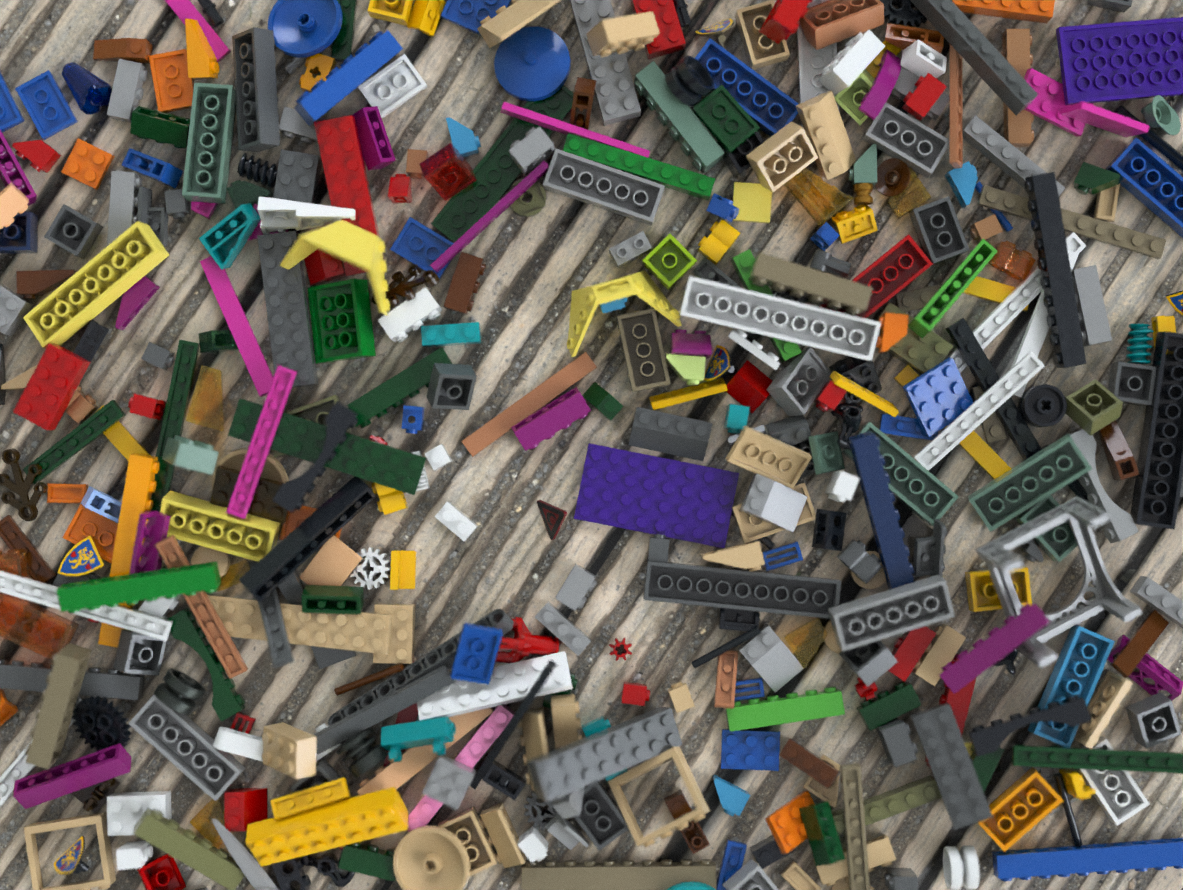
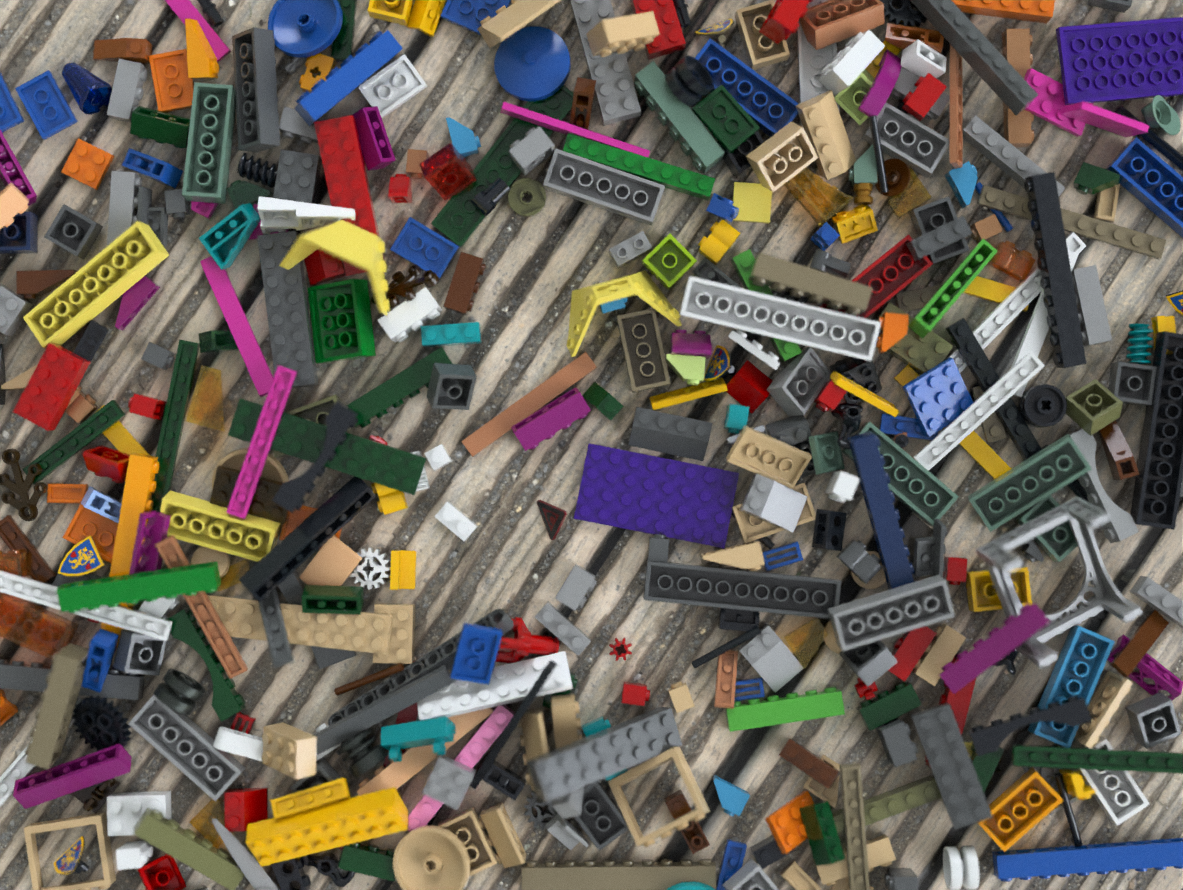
(39, 153): red slope -> none
(99, 659): none -> blue slope
(107, 463): none -> red slope
(190, 454): brick -> none
(418, 413): blue brick -> none
(486, 200): none -> black piece
(490, 216): magenta tile -> none
(533, 844): white brick -> none
(750, 750): blue plate -> none
(878, 153): none -> black bar
(901, 439): none -> black piece
(939, 238): none -> dark grey brick
(955, 570): none -> red brick

